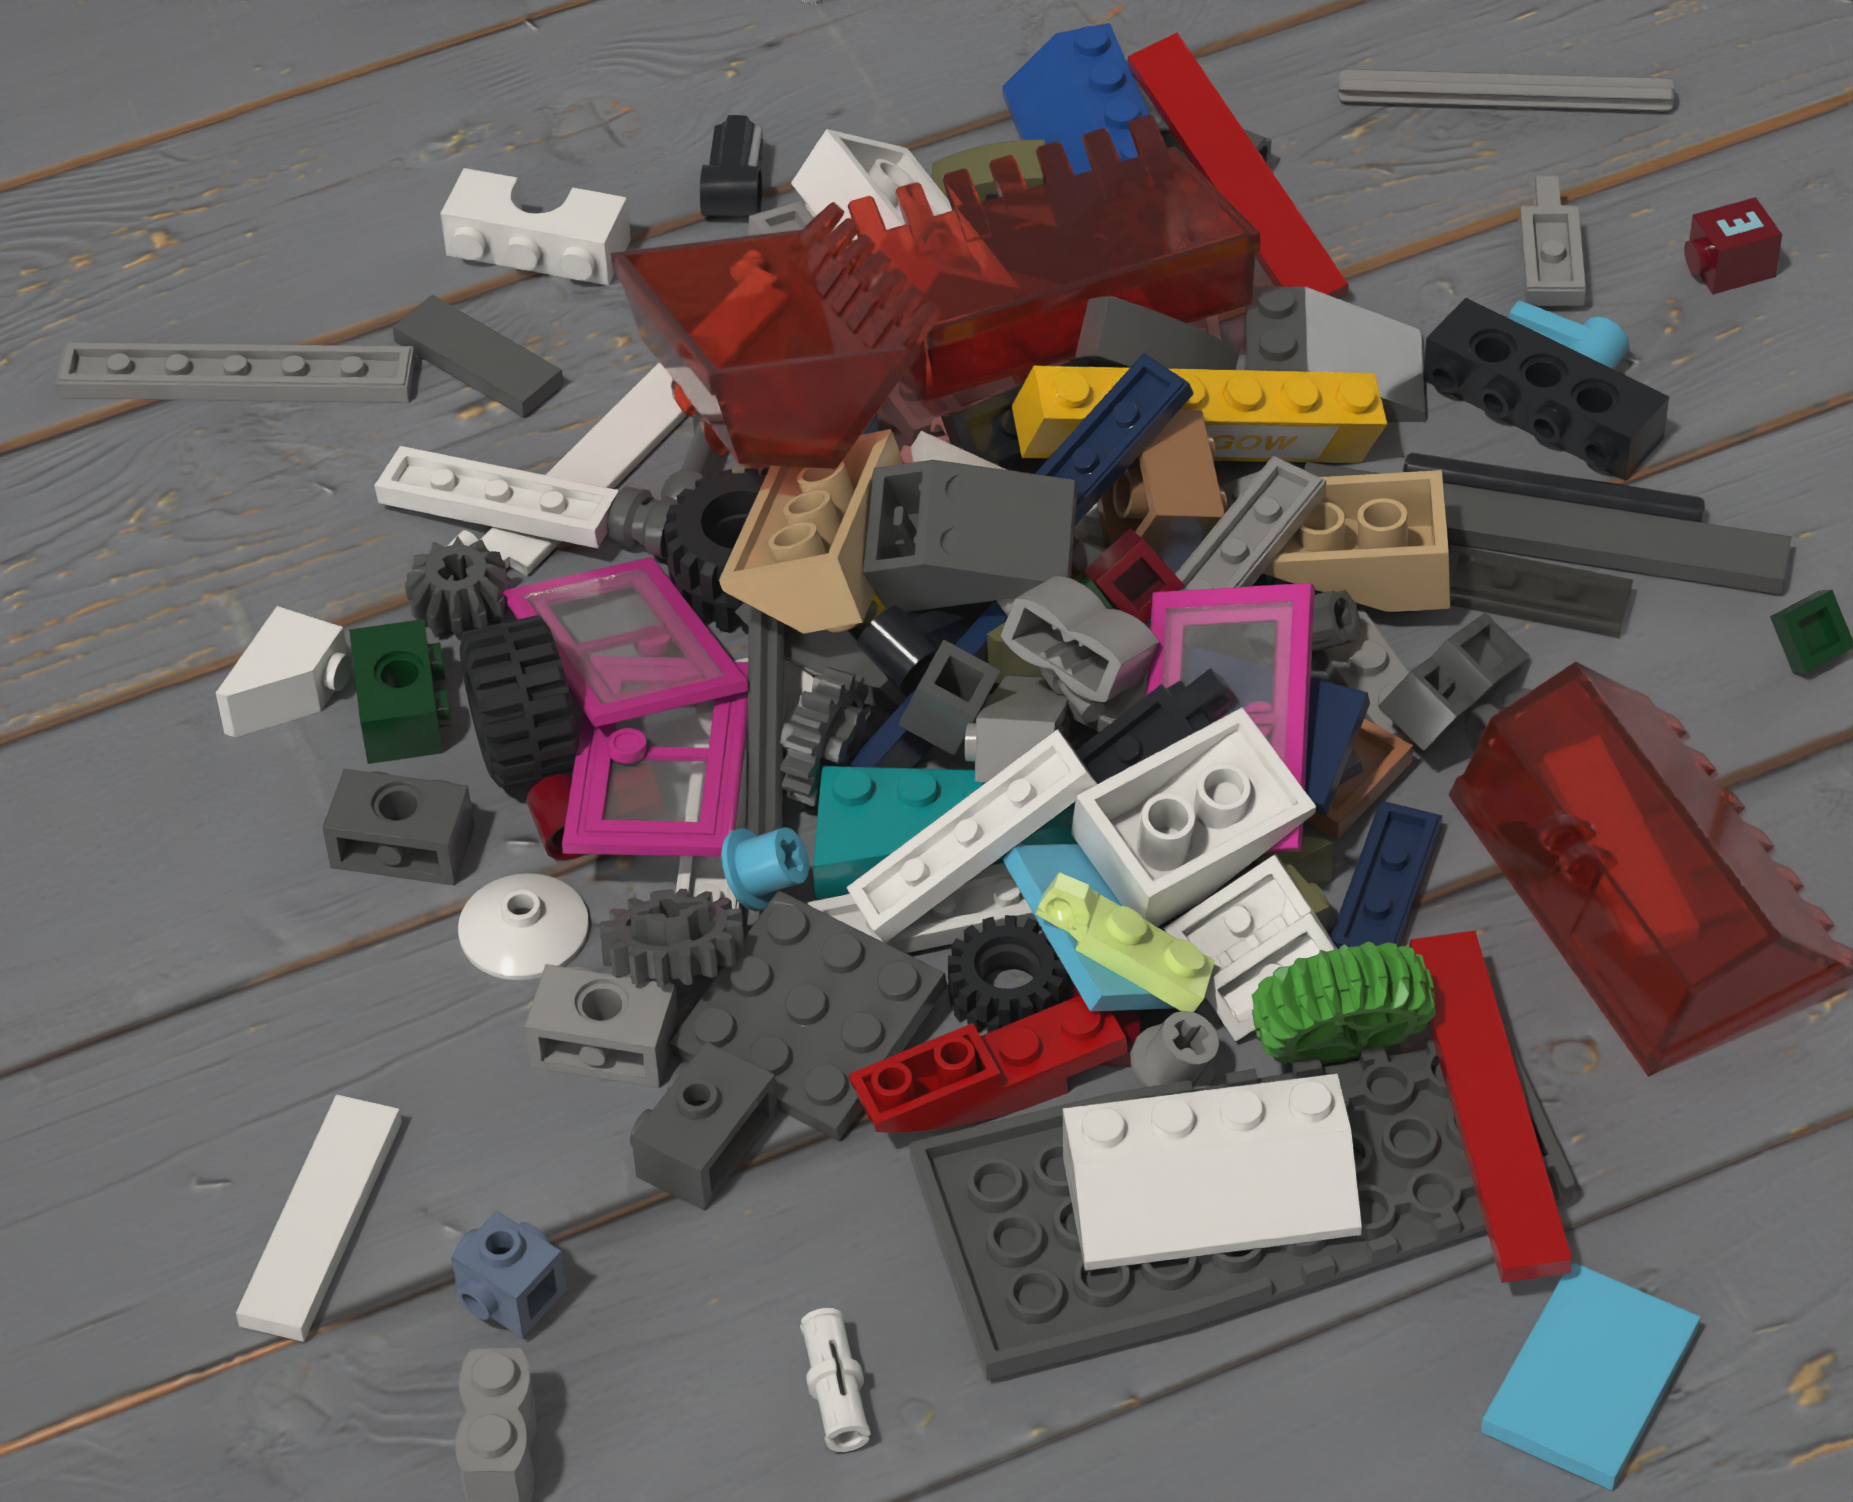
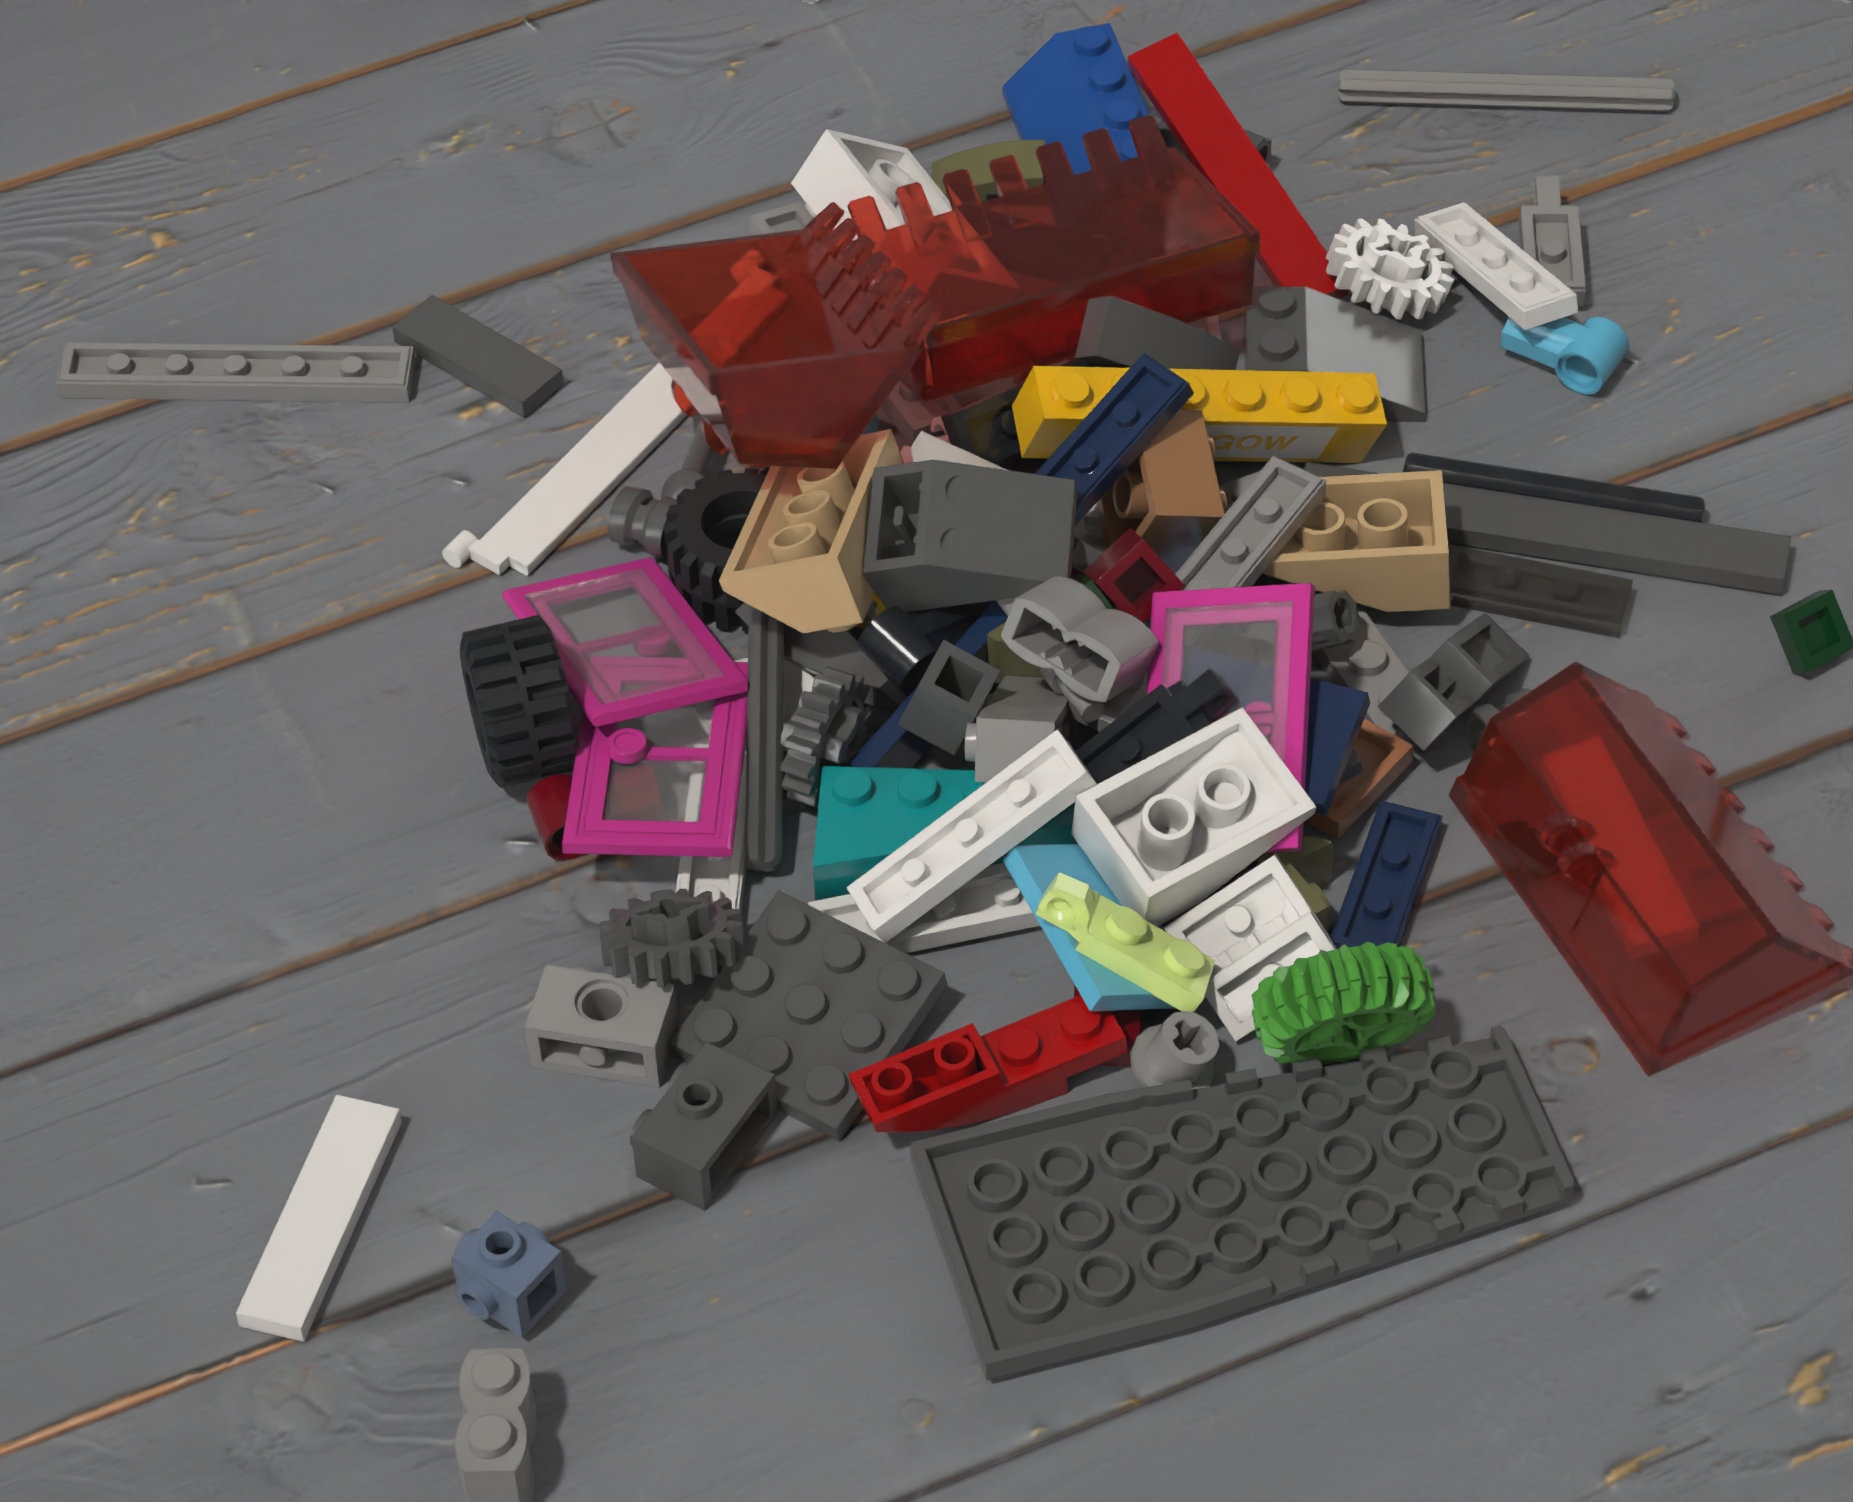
(284, 673): white slope -> none
(397, 691): dark green brick -> none
(398, 826): dark grey brick -> none
(458, 587): dark grey gear -> none
(496, 496): white plate -> none
(520, 945): white dish -> none
(574, 241): white arch -> none
(734, 175): black piece -> none
(763, 864): medium azure piece -> none
(835, 1380): white pin -> none
(1001, 949): black tyre -> none
(1211, 1171): white slope -> none
(1389, 268): none -> white gear
(1492, 1112): red tile -> none
(1497, 266): none -> white tile
(1545, 388): black brick -> none
(1590, 1375): medium azure tile -> none
(1733, 246): dark red brick -> none

